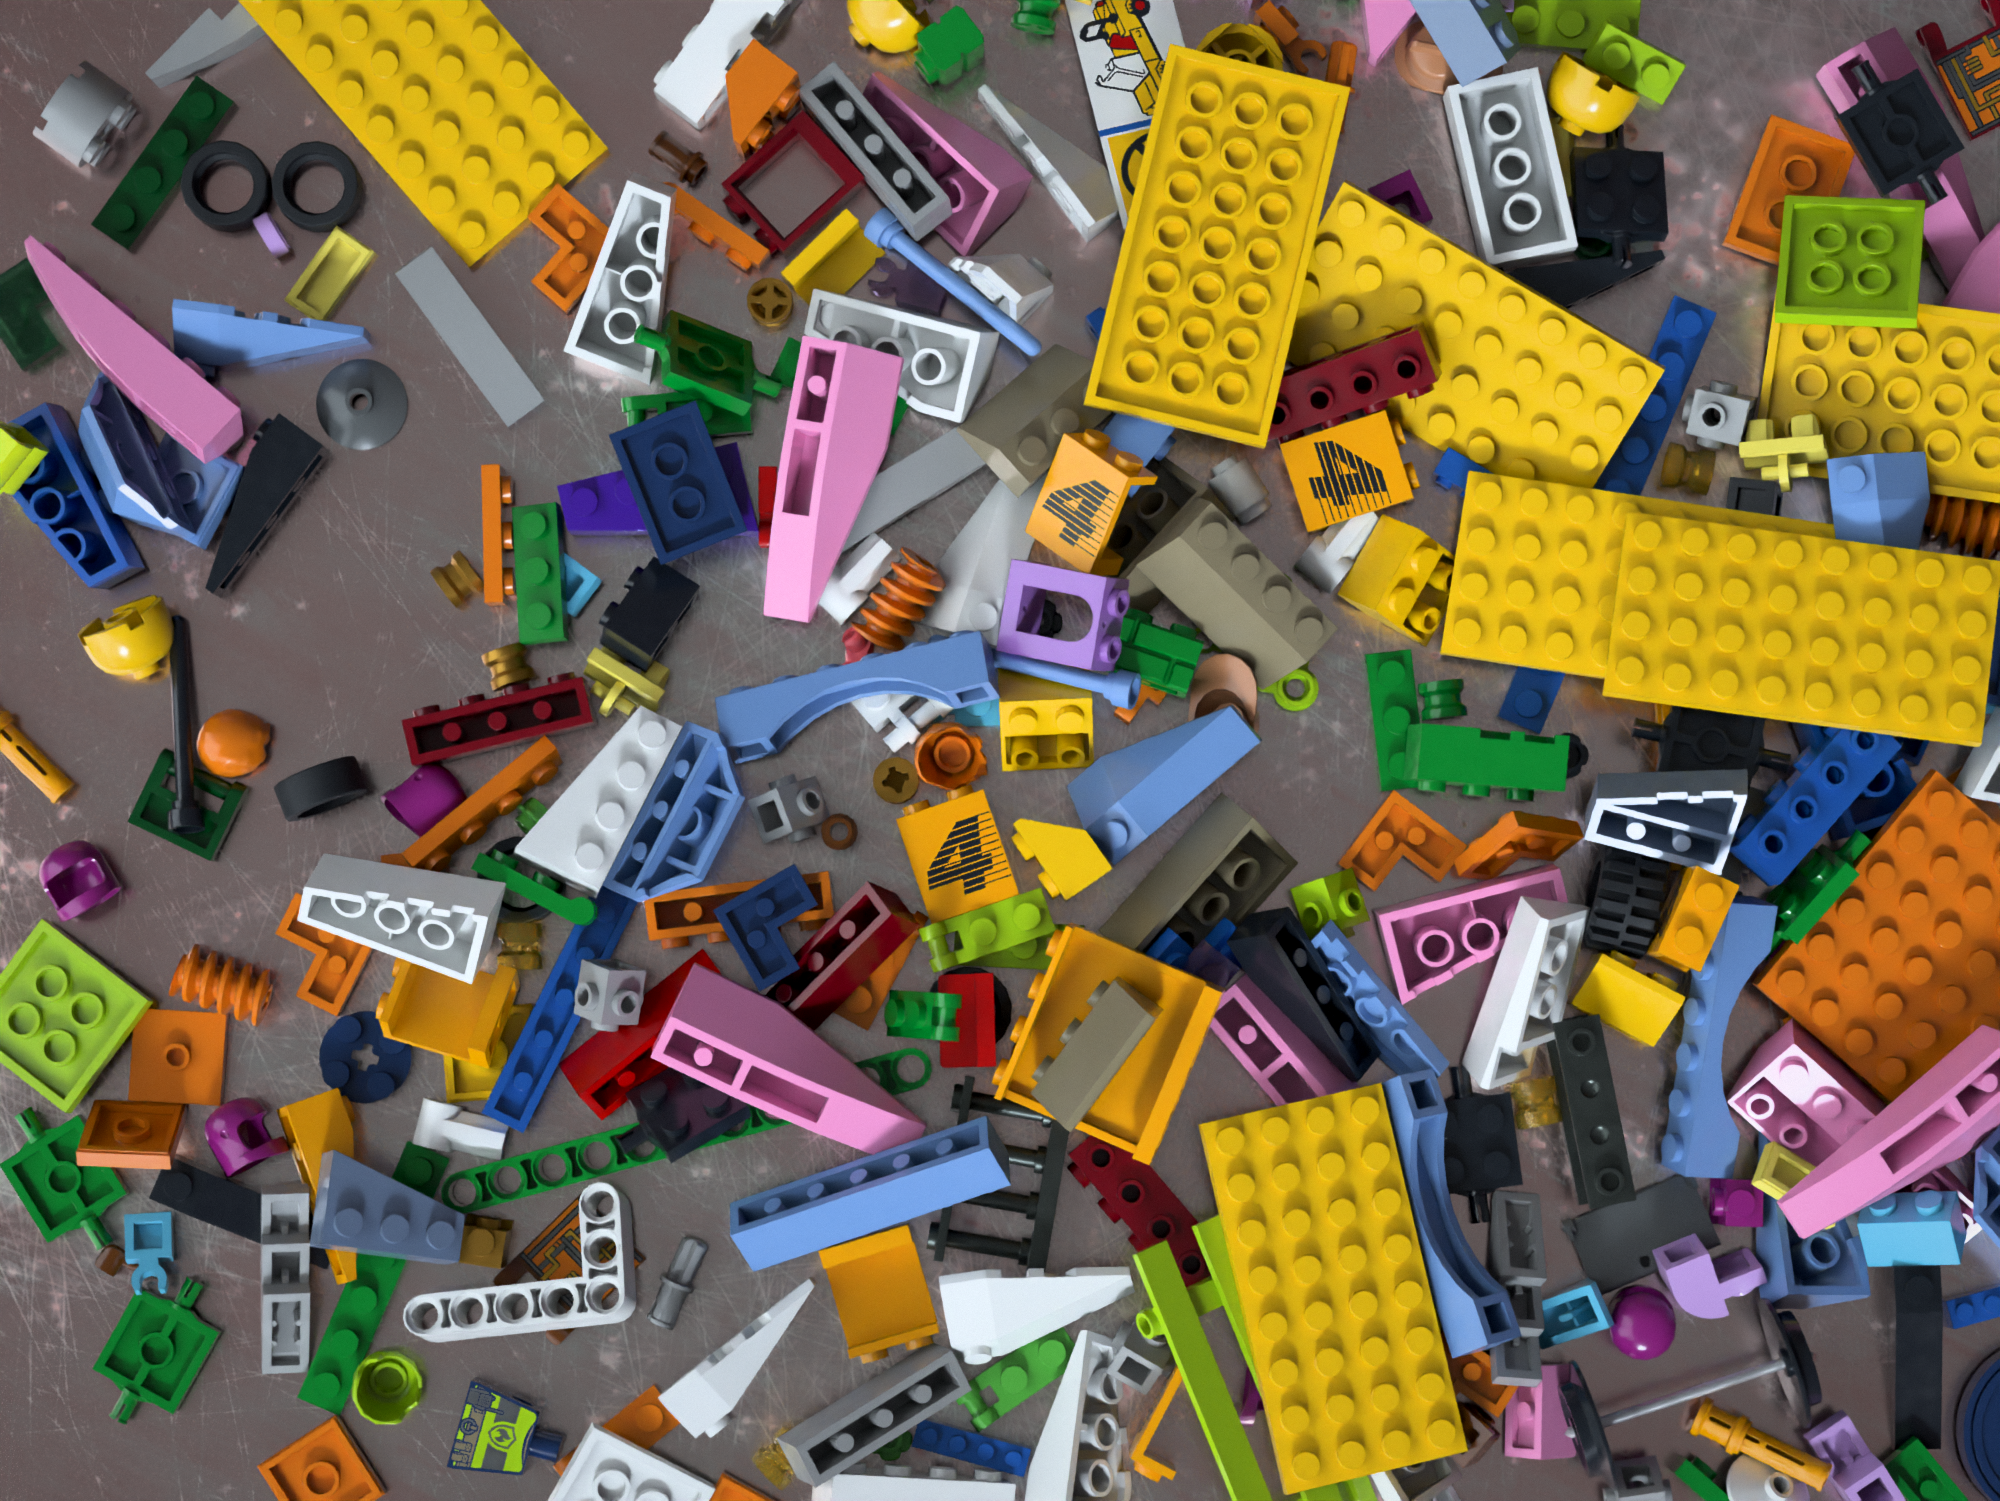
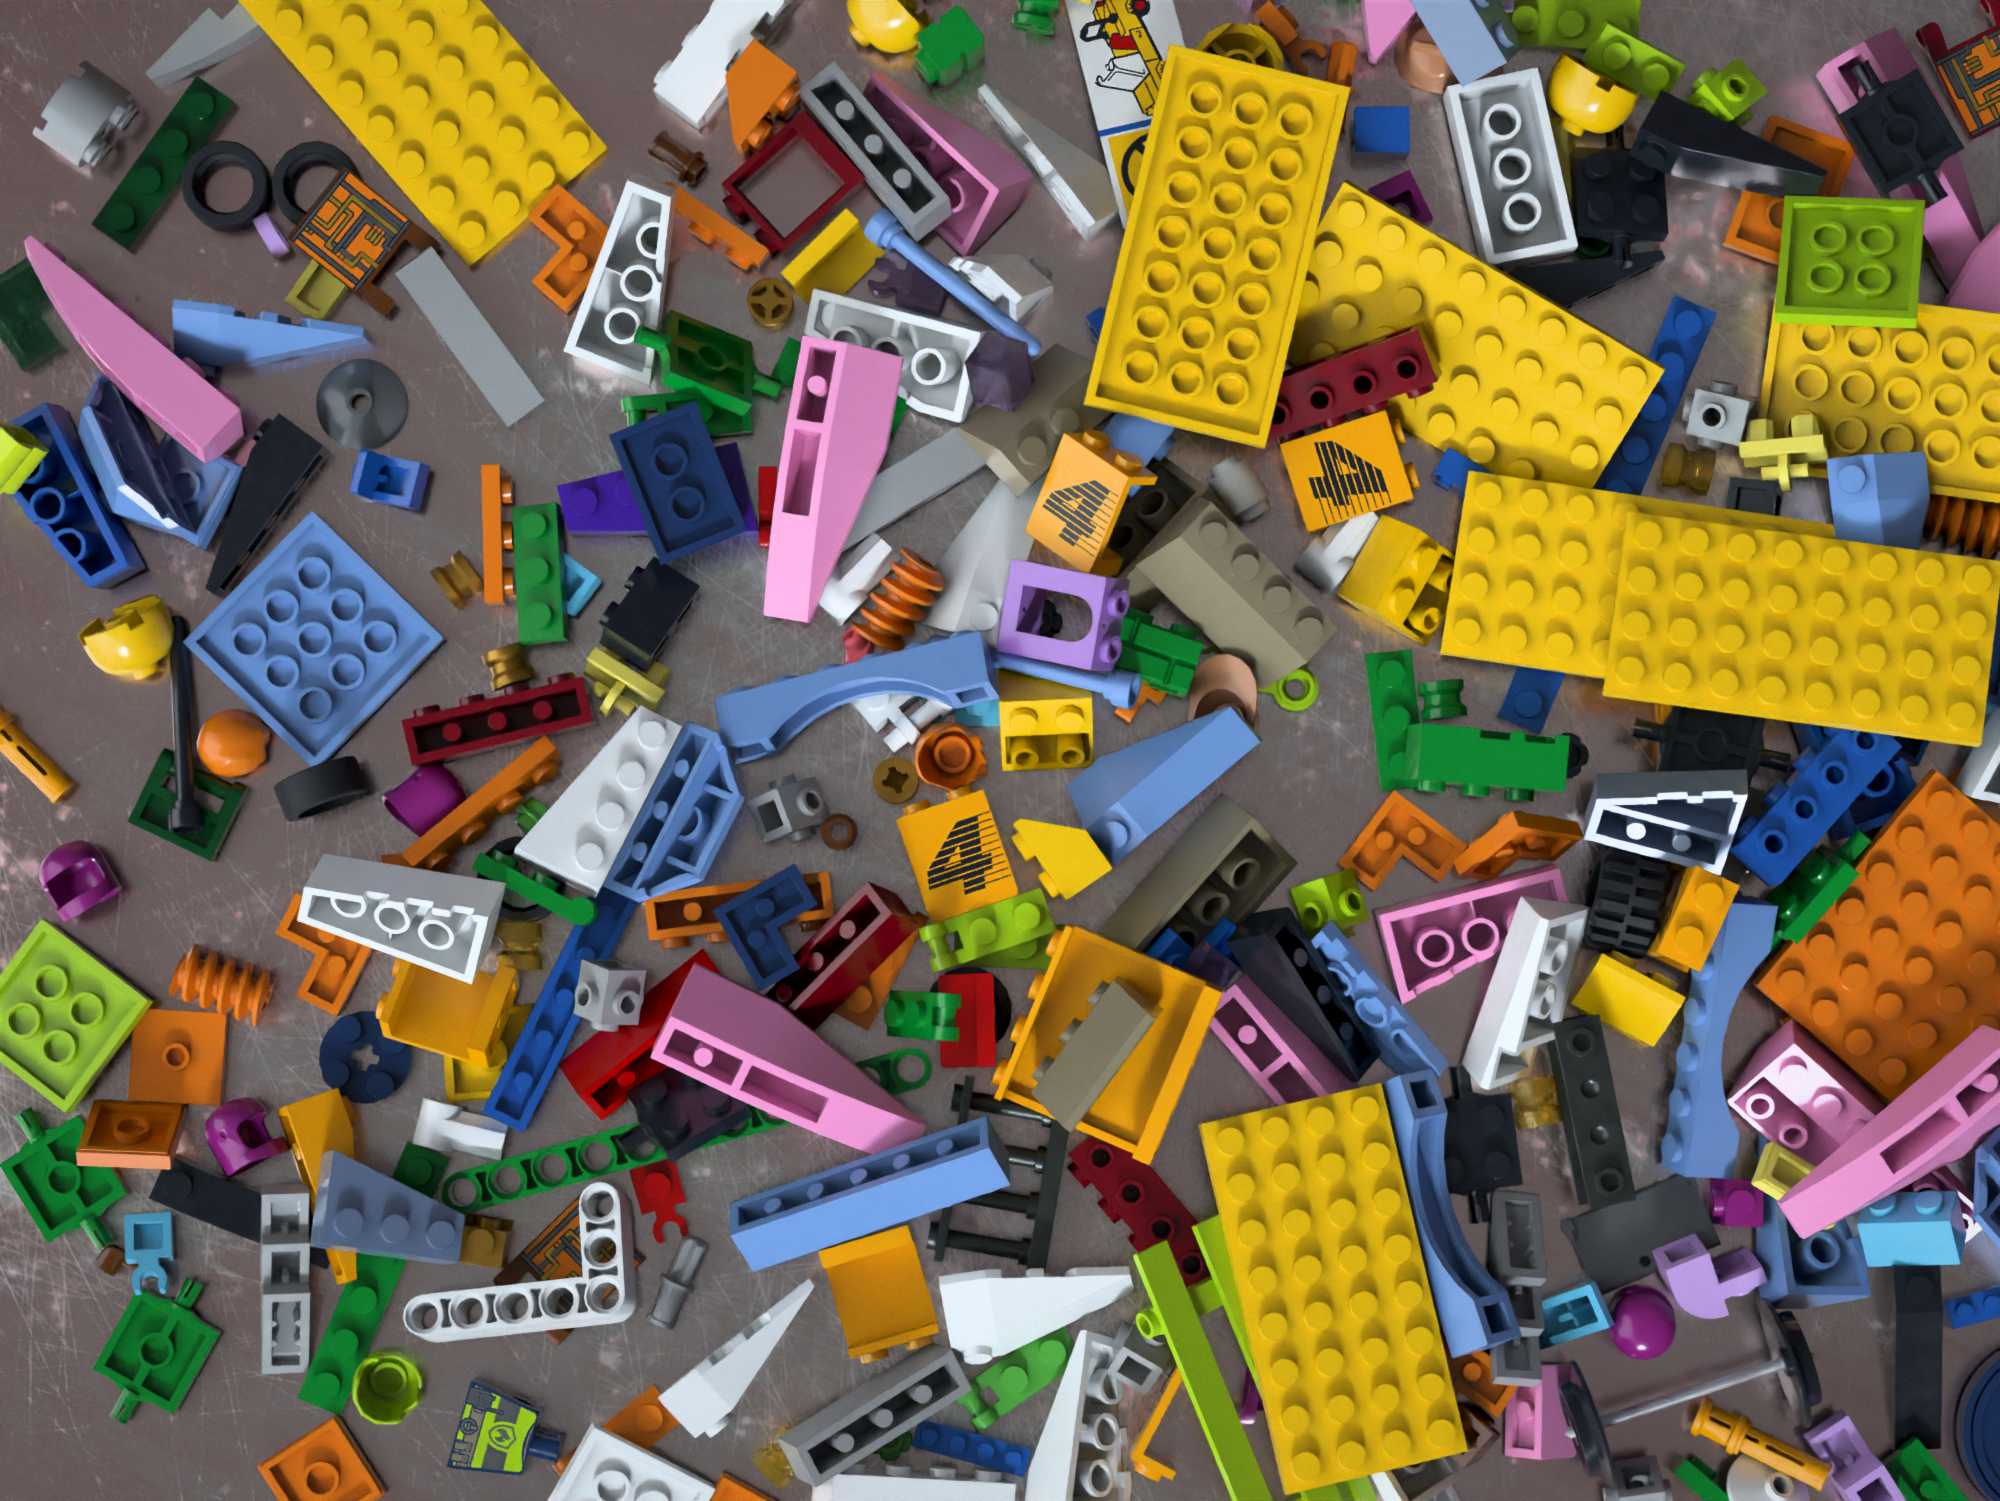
(314, 640): none -> medium blue plate
(355, 234): none -> flag
(389, 479): none -> blue bracket
(659, 1190): none -> red plate
(1000, 371): none -> clear purple brick
(1381, 133): none -> blue panel
(1713, 151): none -> black slope
(1717, 92): none -> lime brick

